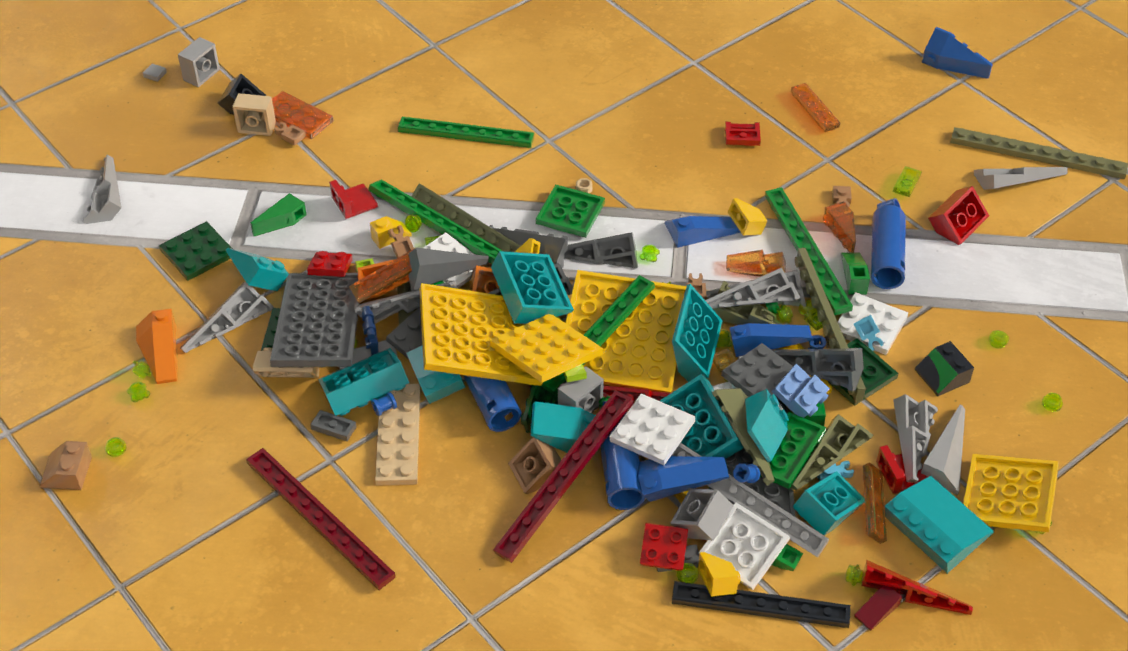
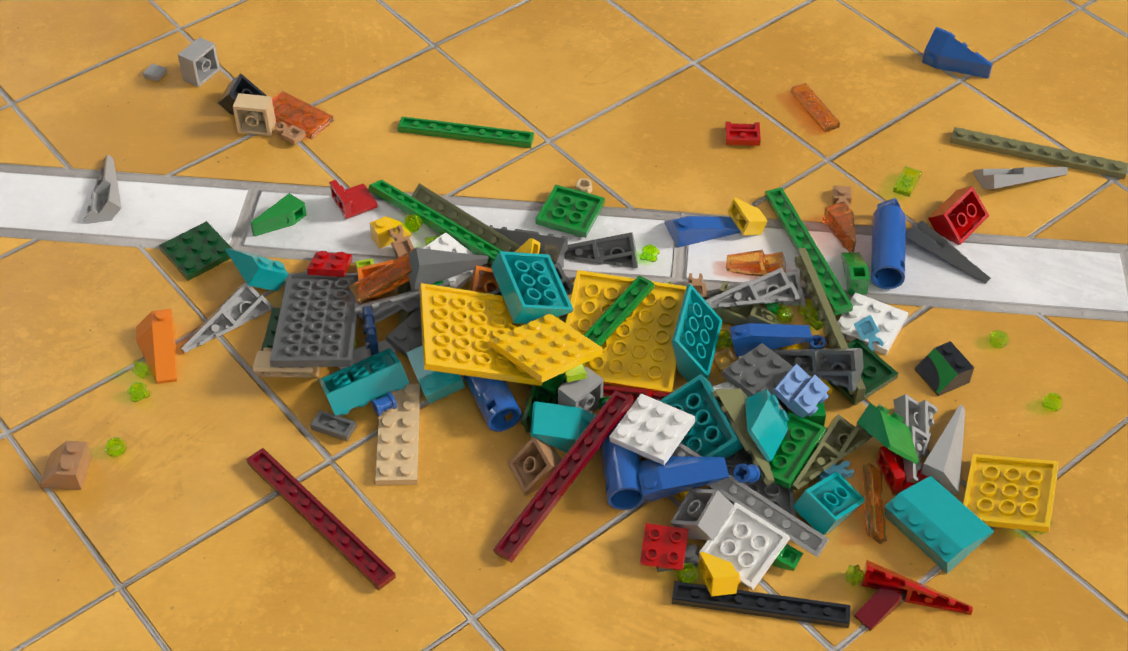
(889, 431): none -> green slope
(933, 242): none -> dark grey wedge

